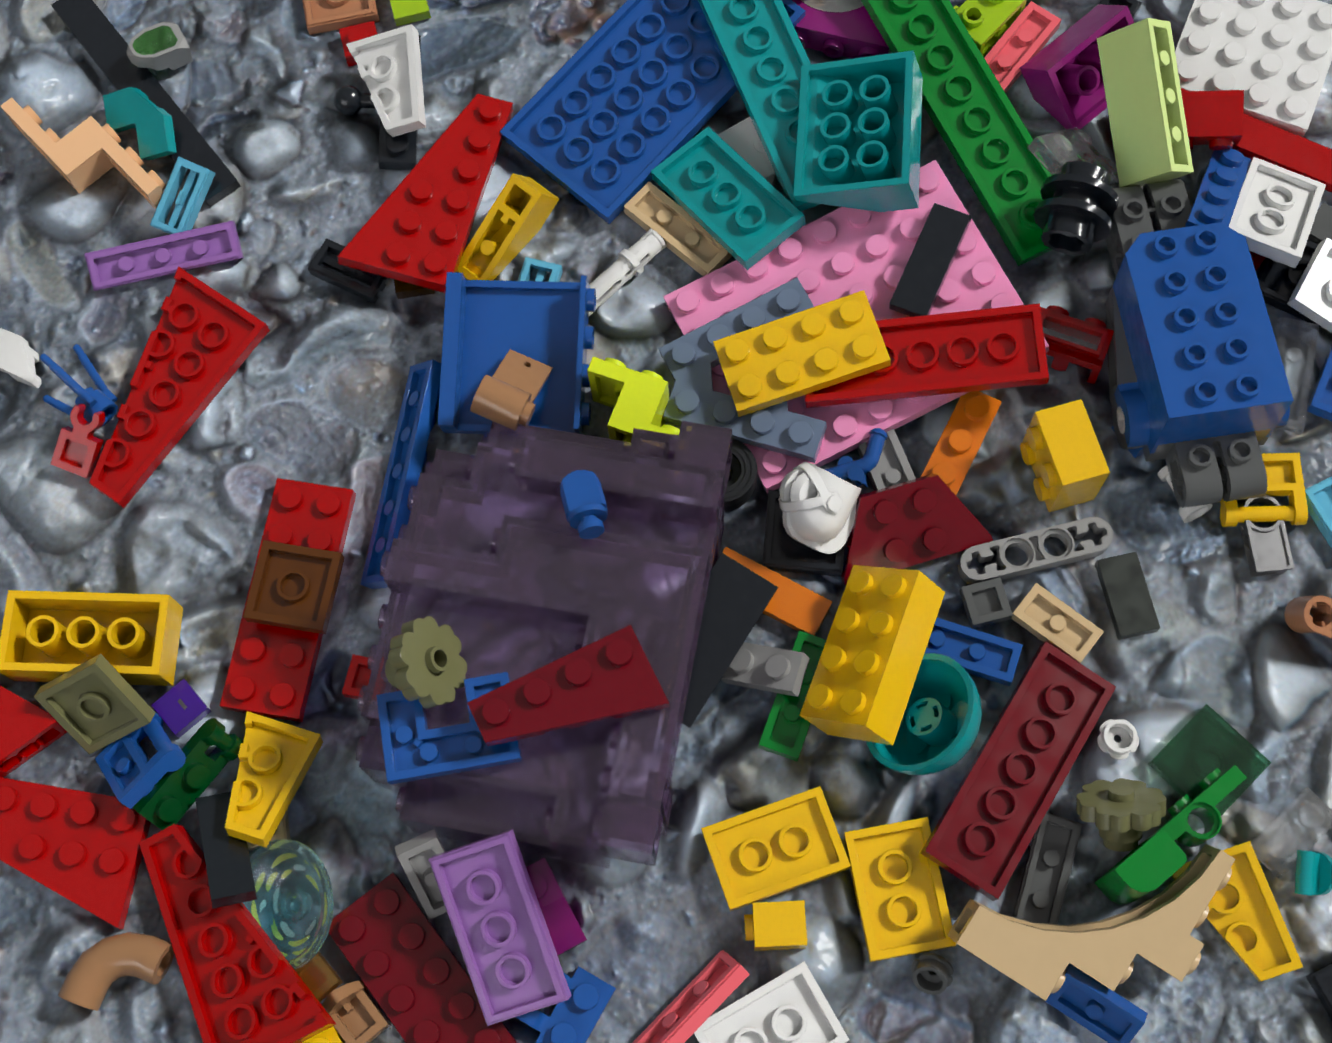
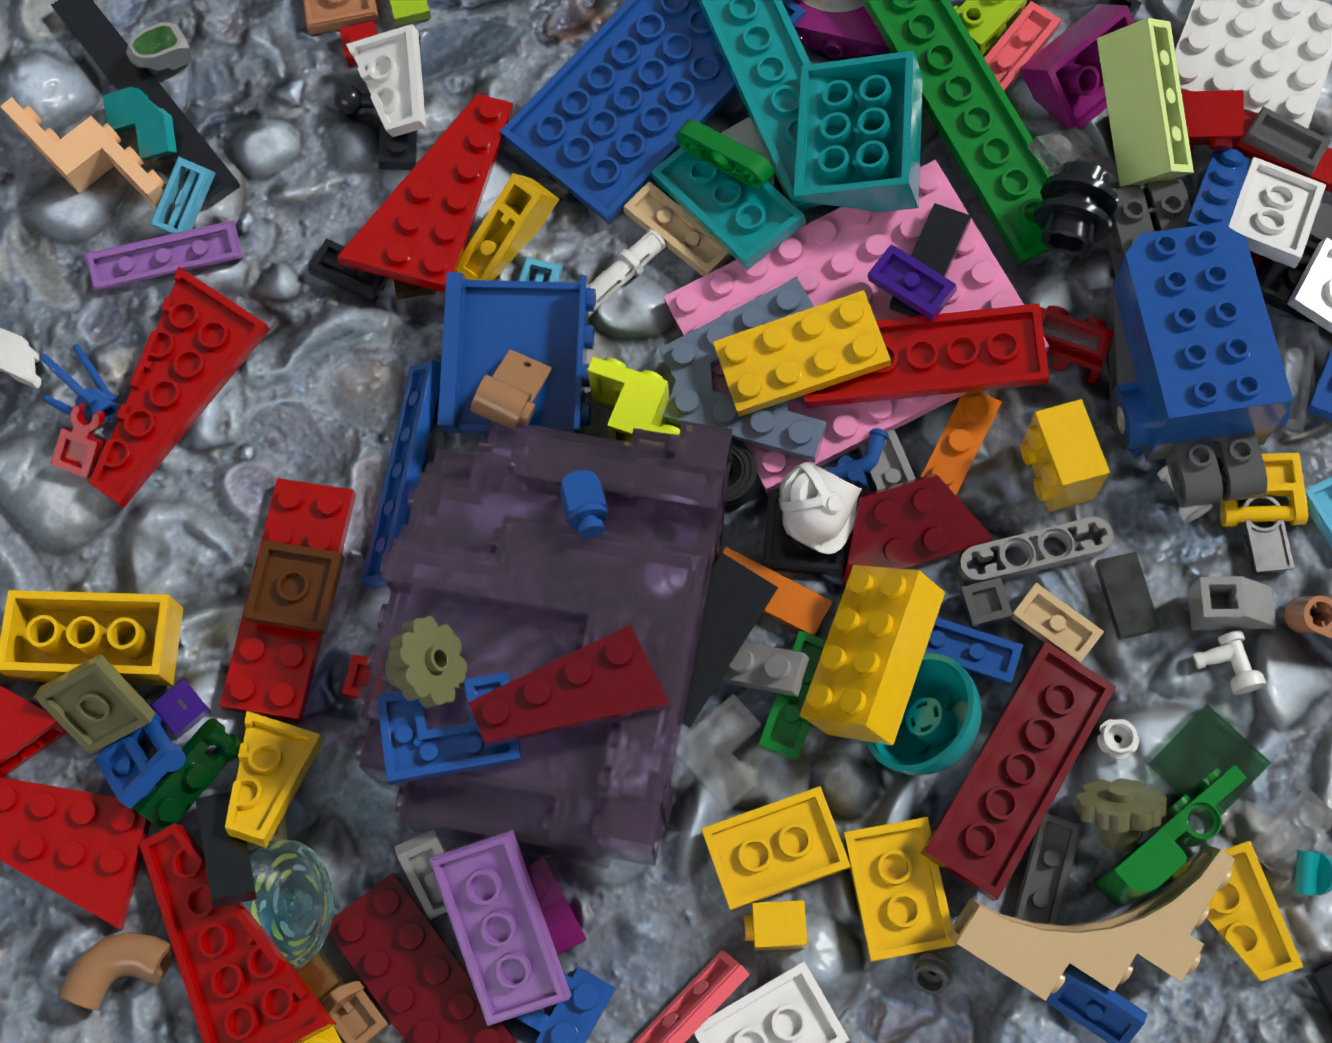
(709, 750): none -> clear plate
(724, 154): none -> green beam
(912, 282): none -> dark purple plate
(1230, 604): none -> light grey slope
(1232, 650): none -> white piece
(1286, 140): none -> dark grey tile

